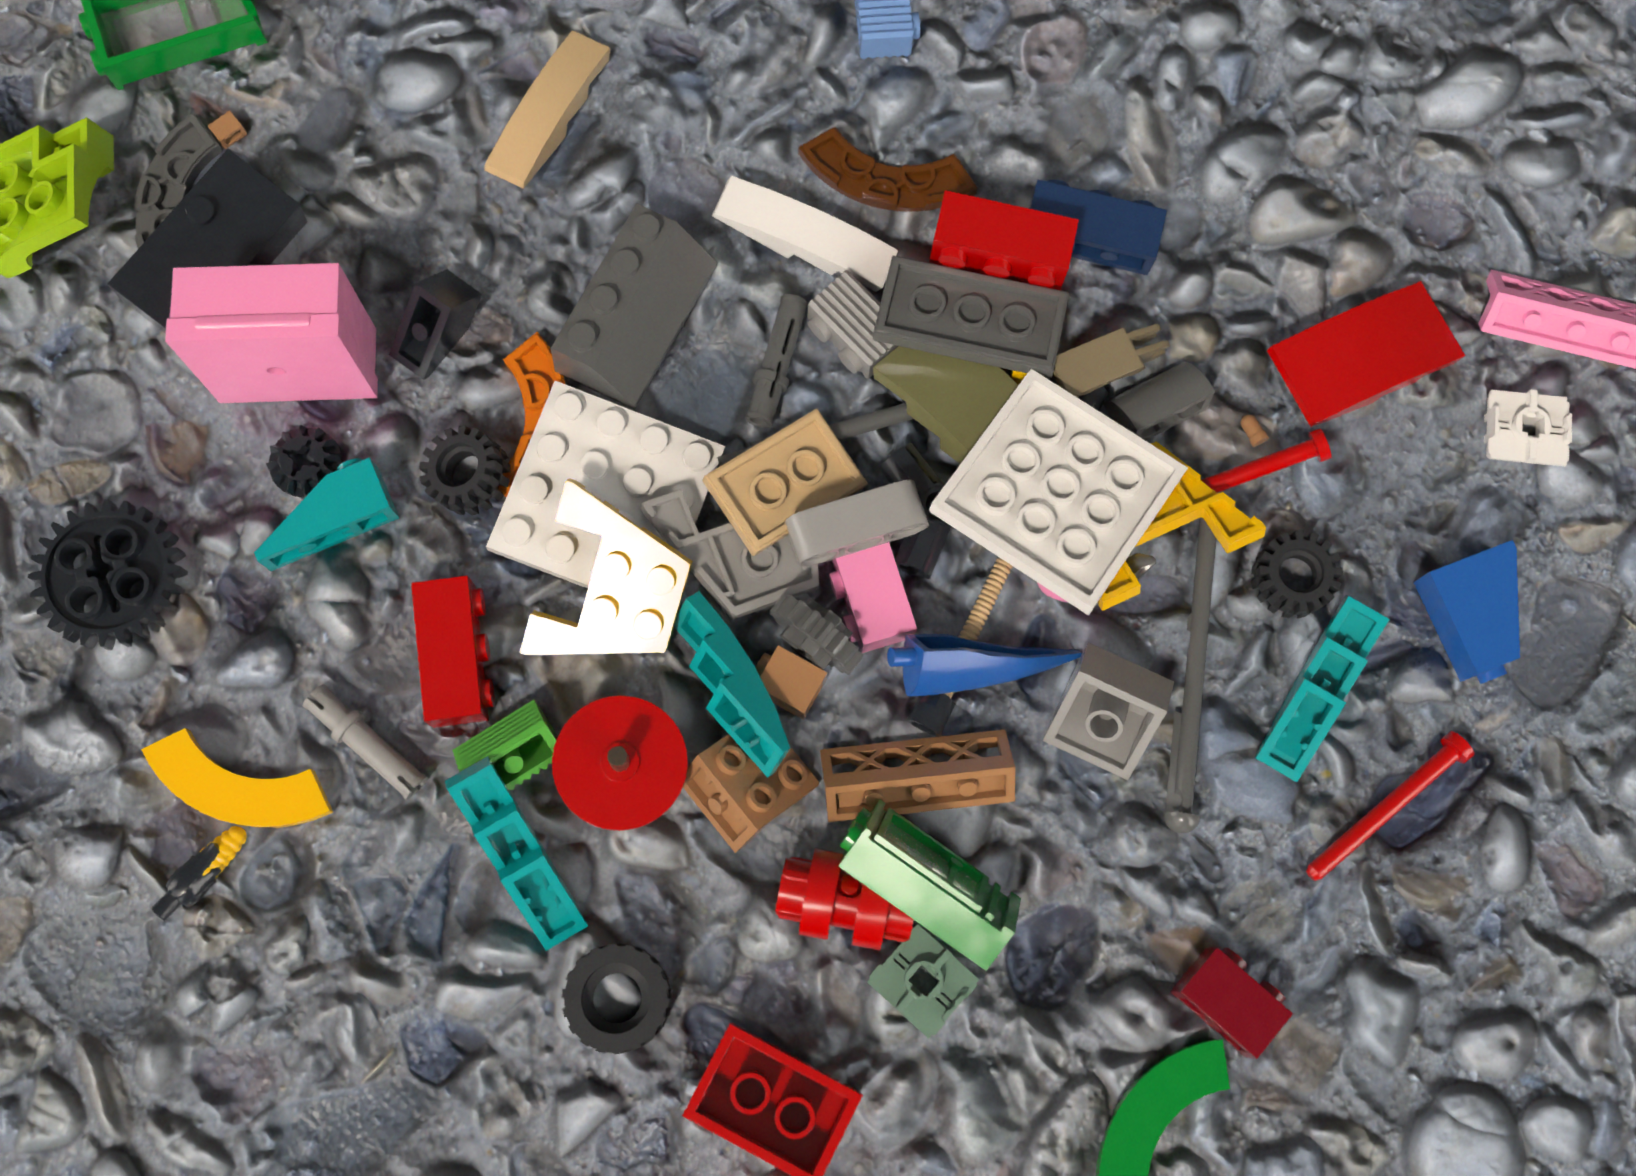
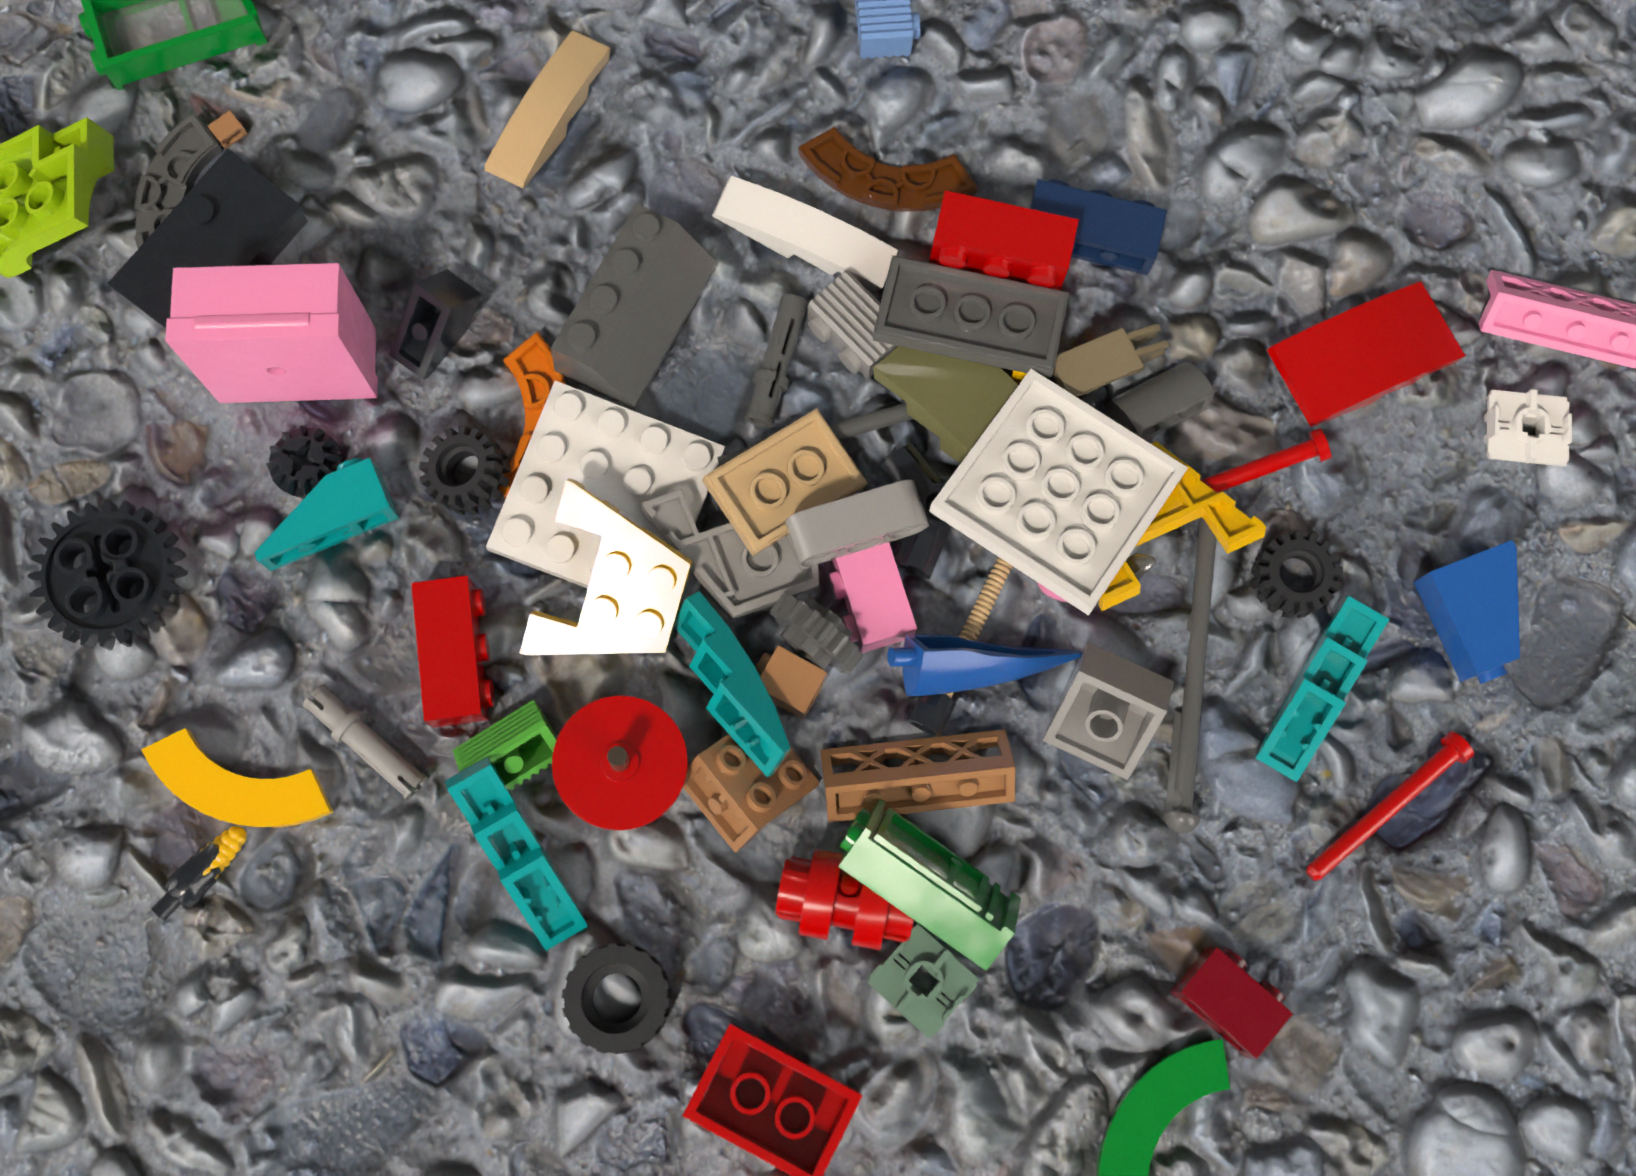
(1253, 430): medium nougat piece -> none

